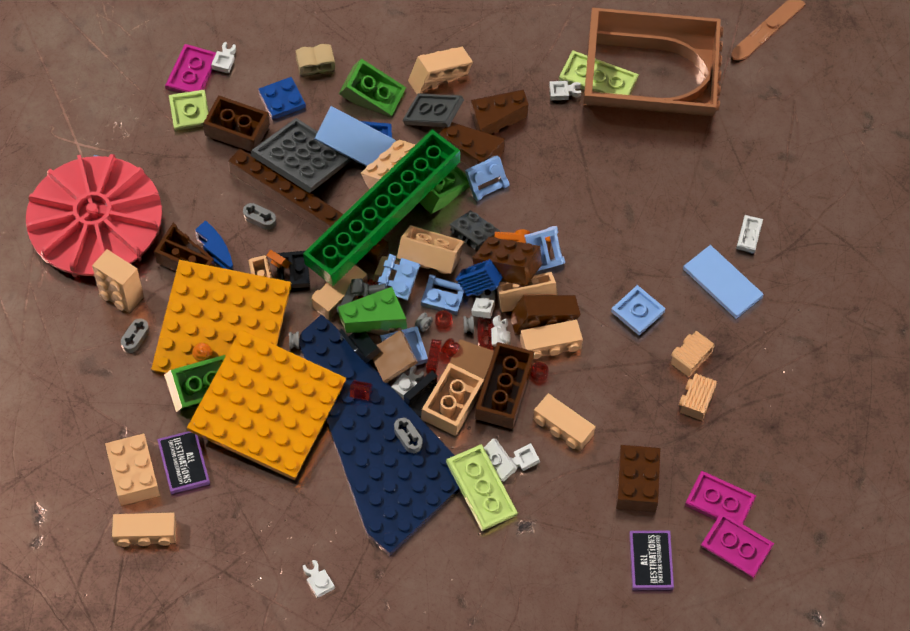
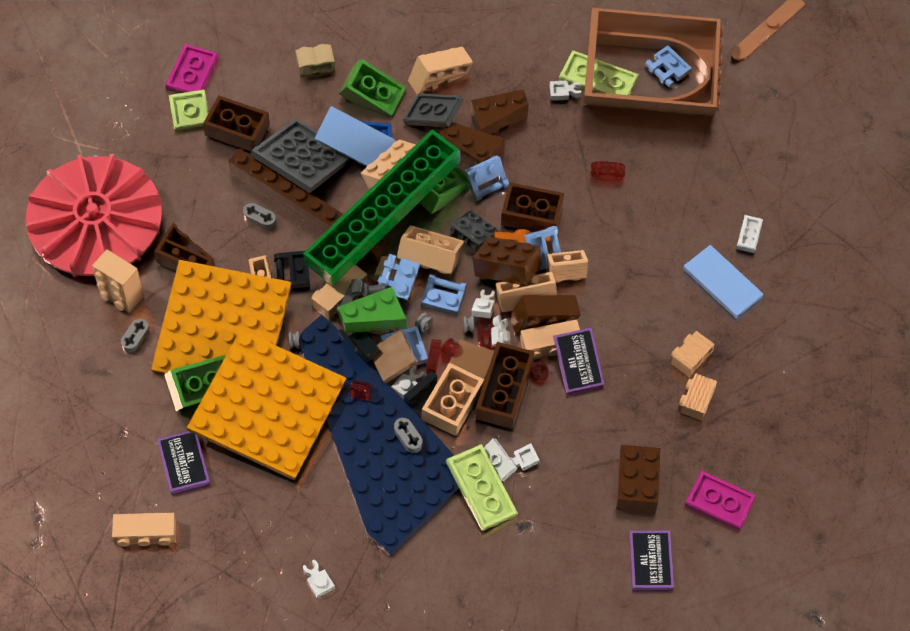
(132, 469): light nougat brick -> none
(202, 352): orange plate -> none
(214, 245): blue slope -> none
(224, 60): white plate -> none
(278, 260): orange plate -> none
(282, 98): blue plate -> none
(443, 313): clear red bush -> none
(479, 278): blue brick -> none
(531, 208): none -> reddish brown brick
(563, 422): light nougat brick -> none
(567, 265): none -> light nougat brick
(578, 360): none -> black tile
(607, 170): none -> clear red beam
(638, 310): light blue plate -> none
(672, 63): none -> light blue plate
(737, 544): dark pink tile -> none

